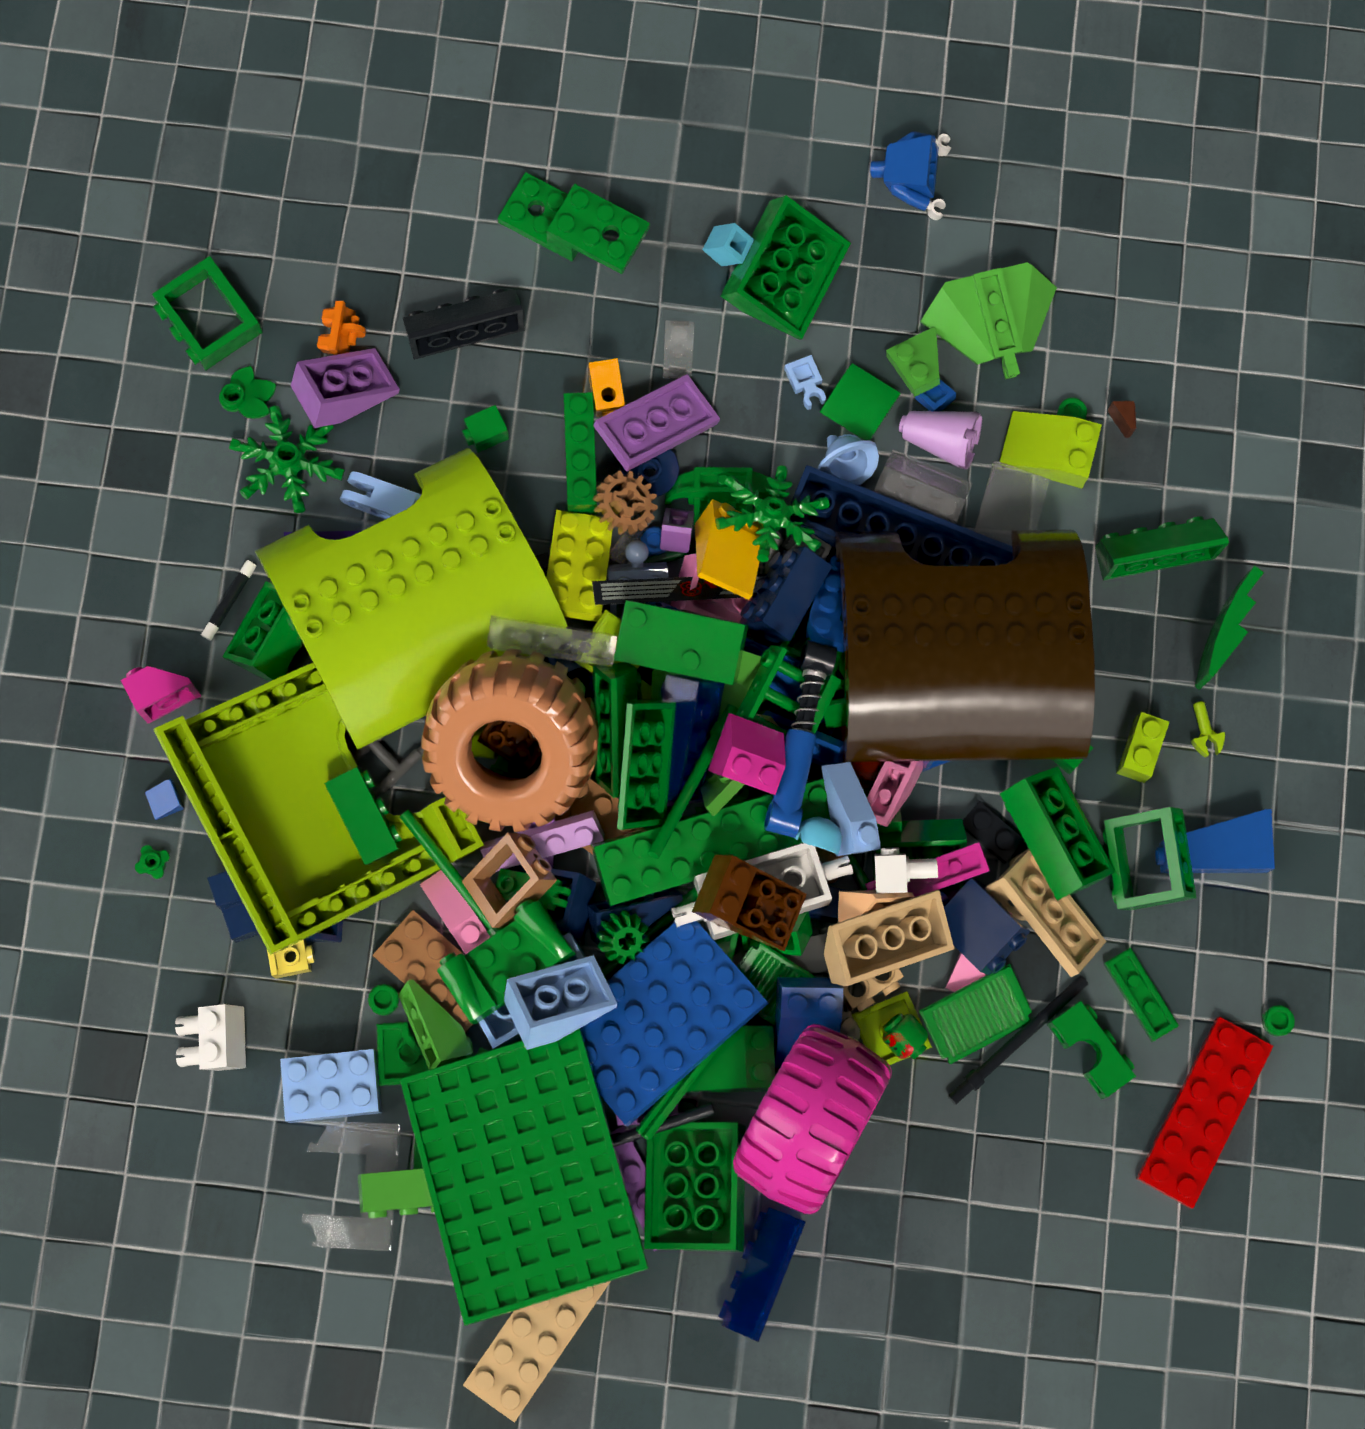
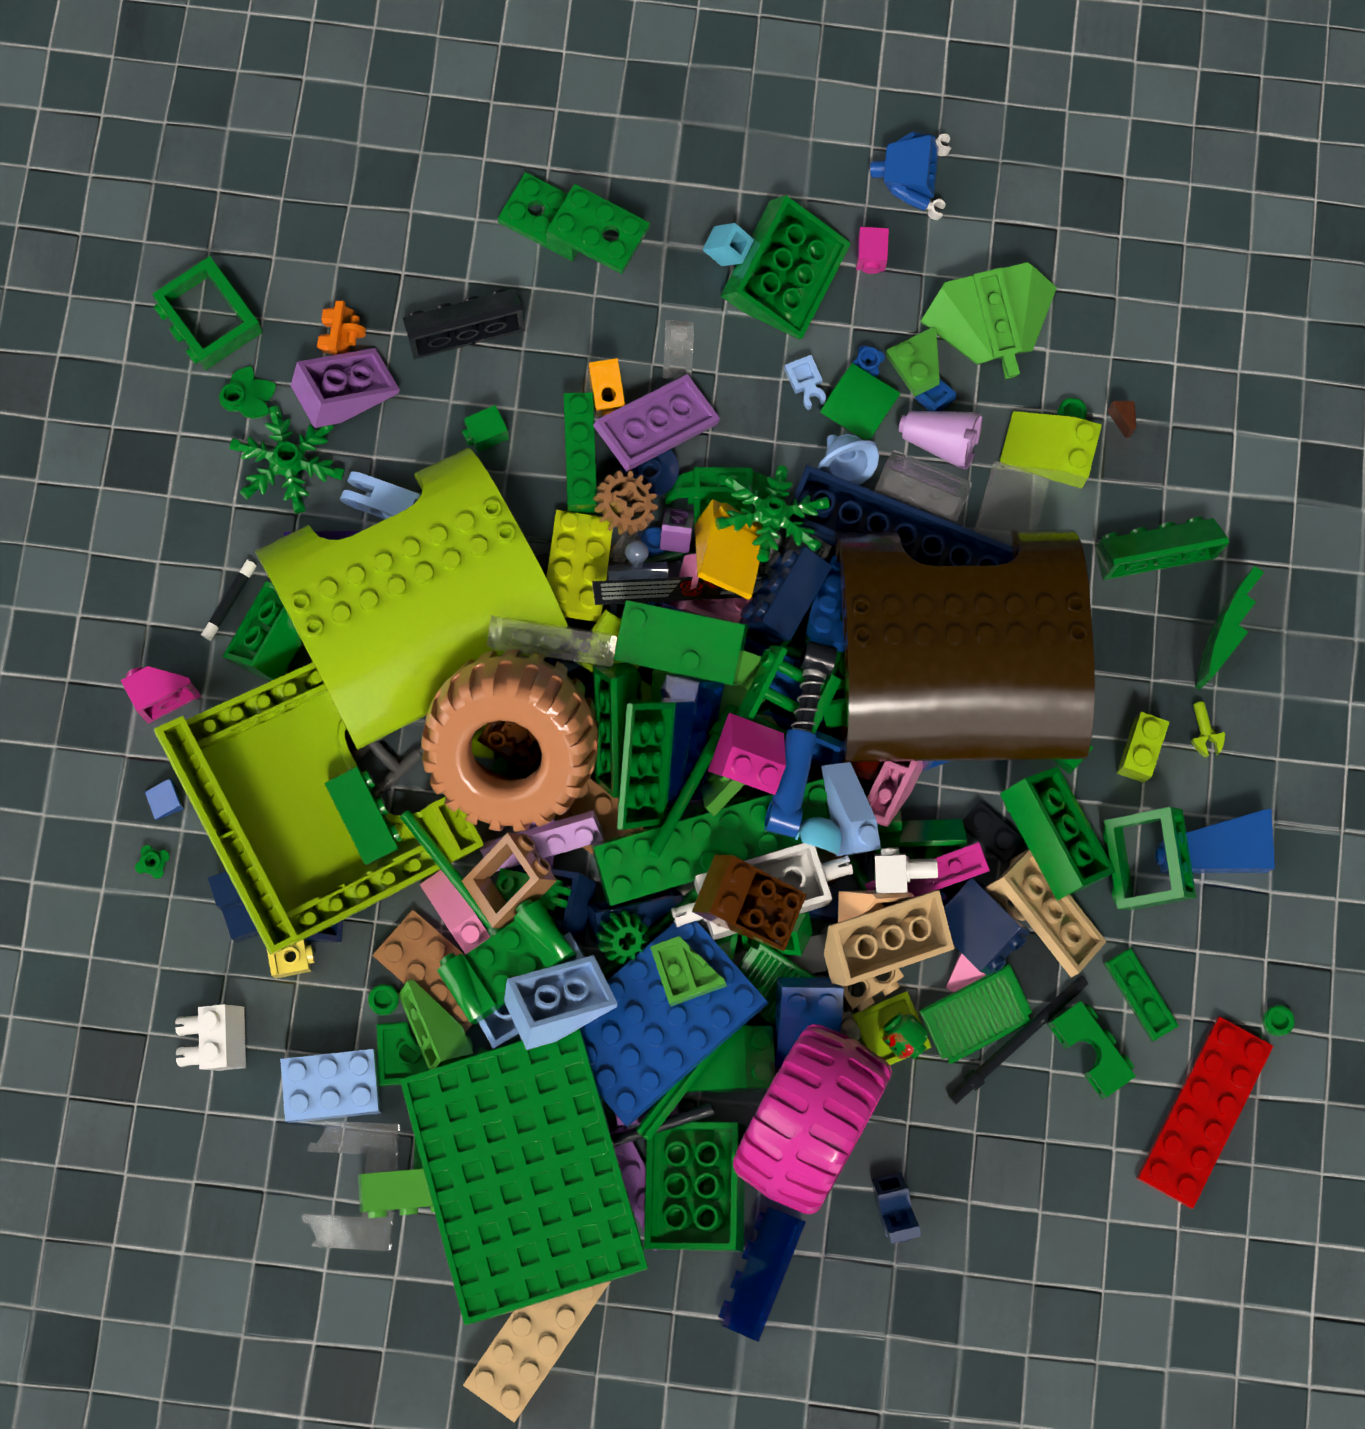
(684, 971): none -> bright green wing
(872, 249): none -> dark pink brick
(872, 354): none -> blue plate
(895, 1208): none -> dark blue brick

